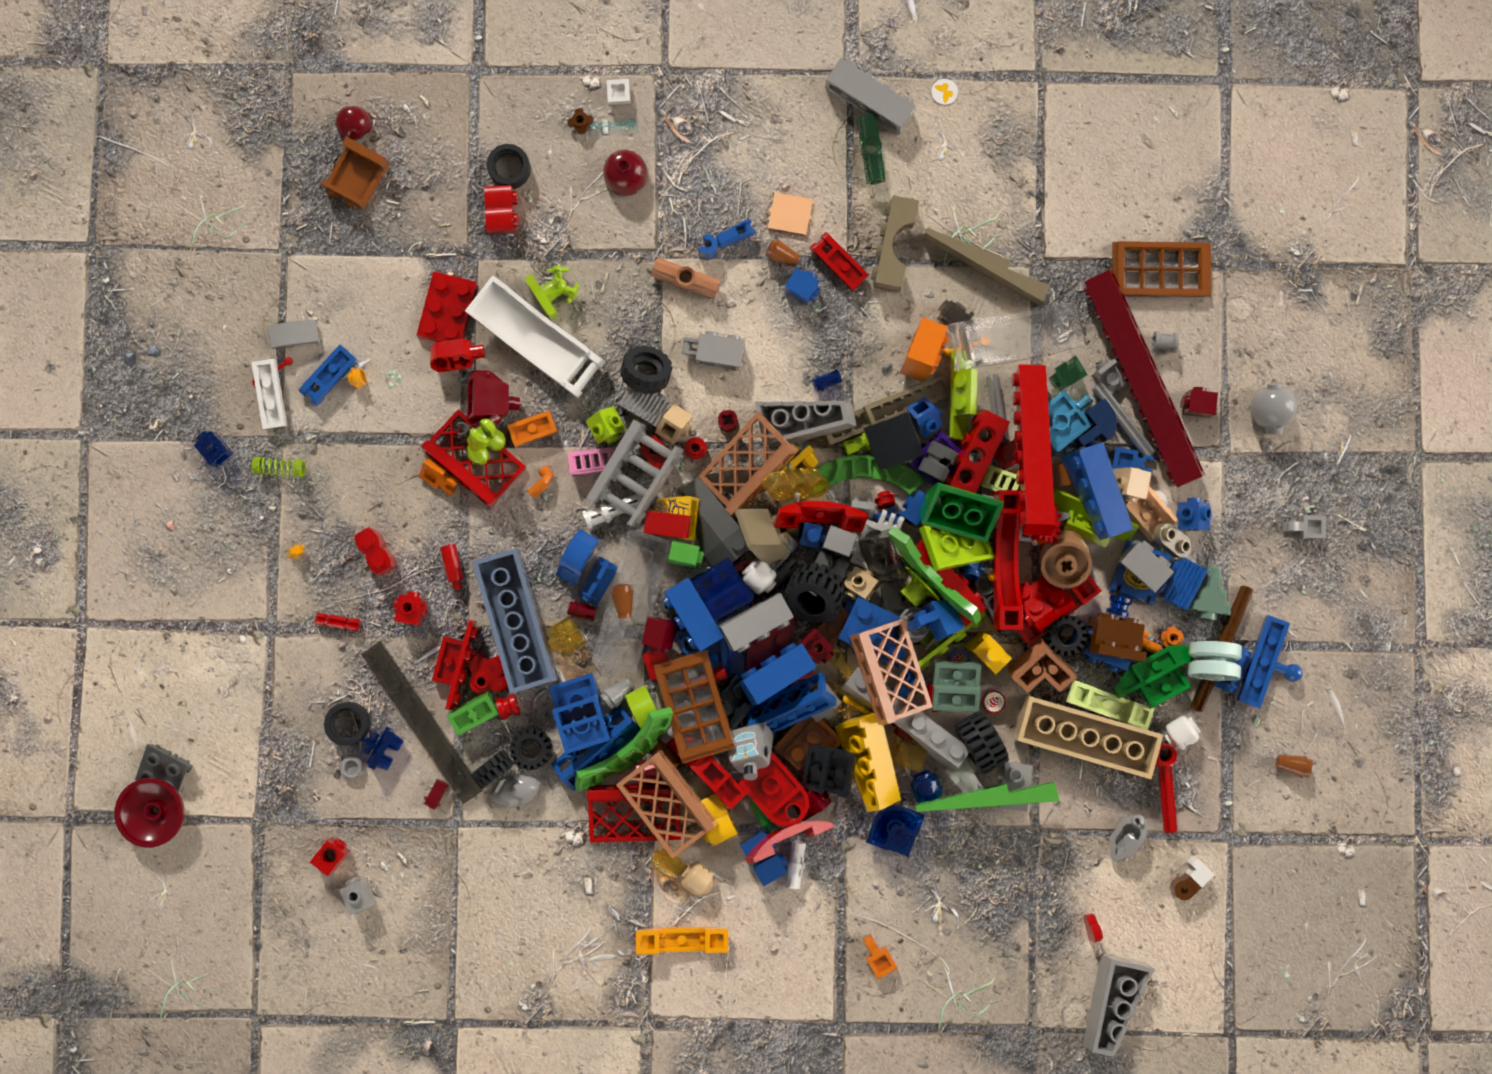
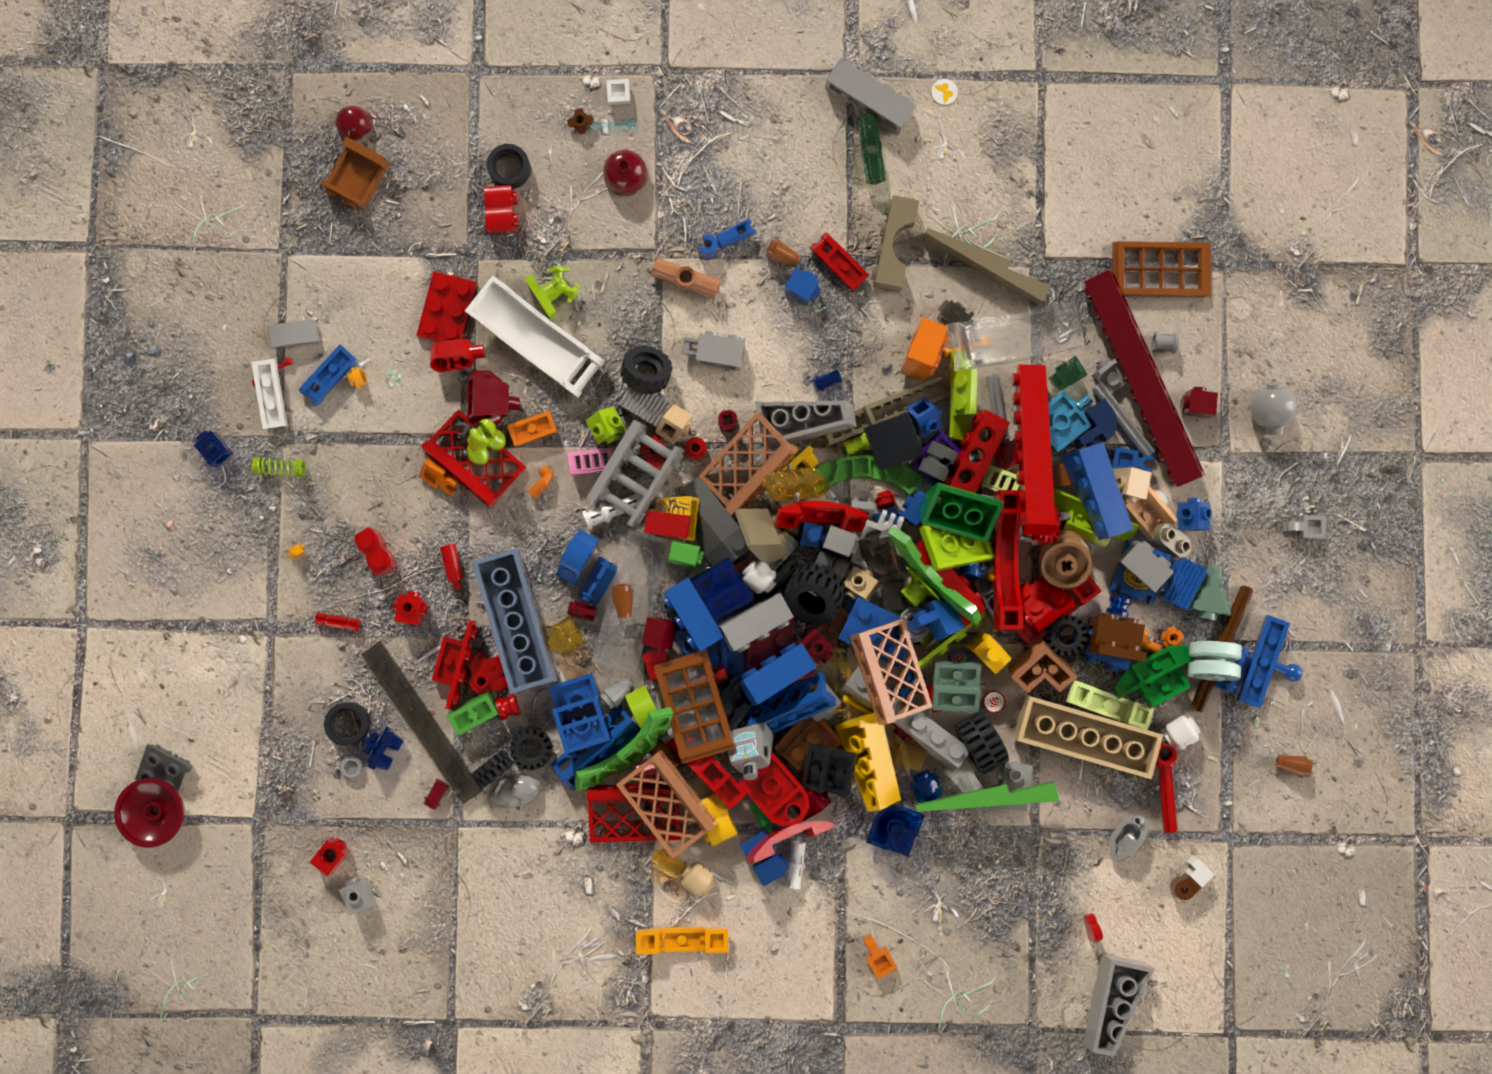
(790, 214): light nougat piece -> none

